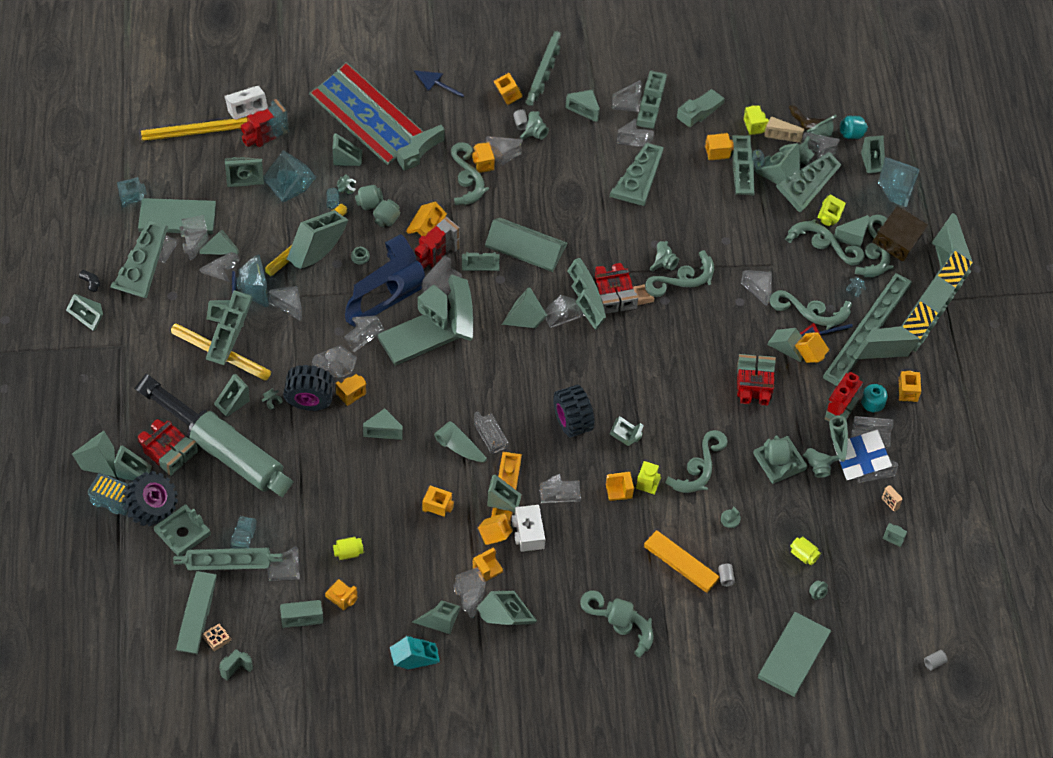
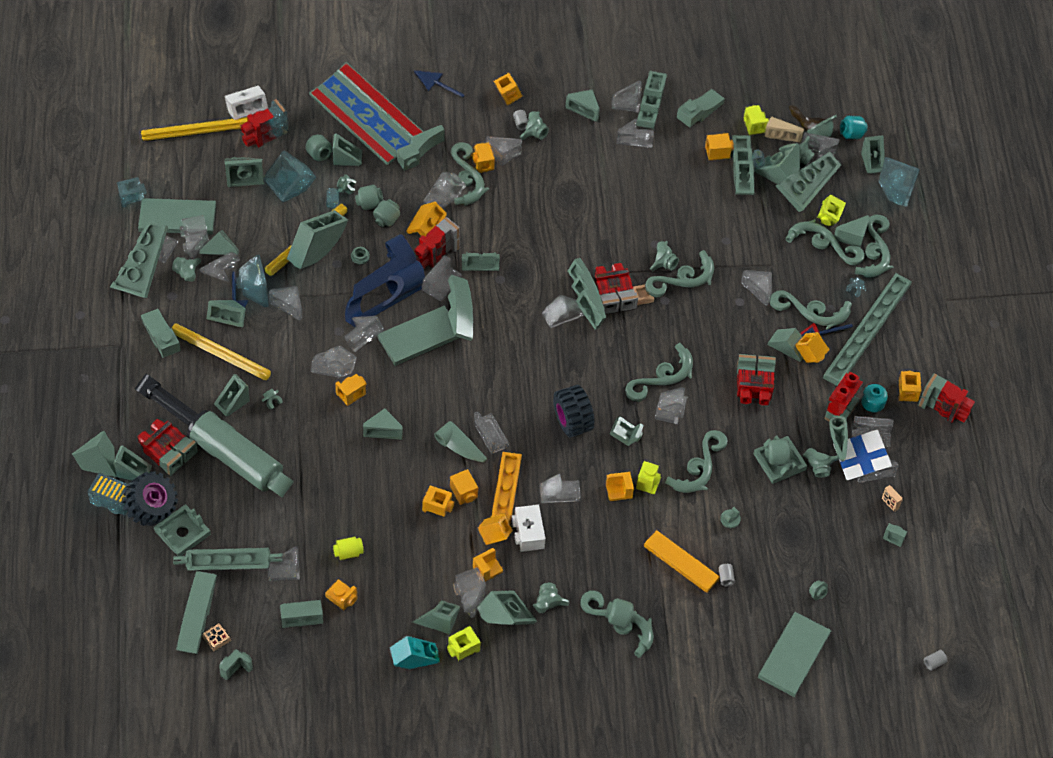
(86, 311): sand green slope -> none
(92, 279): black arm -> none
(160, 333): none -> sand green slope
(186, 268): none -> sand green animal
(229, 328): sand green slope -> none
(244, 531): clear light blue leg -> none
(309, 388): black wheel -> none
(318, 147): none -> sand green head
(434, 305): sand green slope -> none
(445, 189): none -> clear slope
(463, 638): none -> neon yellow brick
(464, 487): none -> light orange brick
(502, 495): sand green slope -> none
(525, 244): sand green slope -> none
(526, 311): sand green slope -> none
(543, 72): sand green plate -> none
(549, 598): none -> sand green animal
(639, 176): sand green wing -> none
(663, 379): none -> sand green plant
(671, 405): none -> clear slope
(805, 550): neon yellow brick -> none
(900, 233): dark brown panel -> none
(946, 399): none -> hips
(955, 266): sand green slope -> none

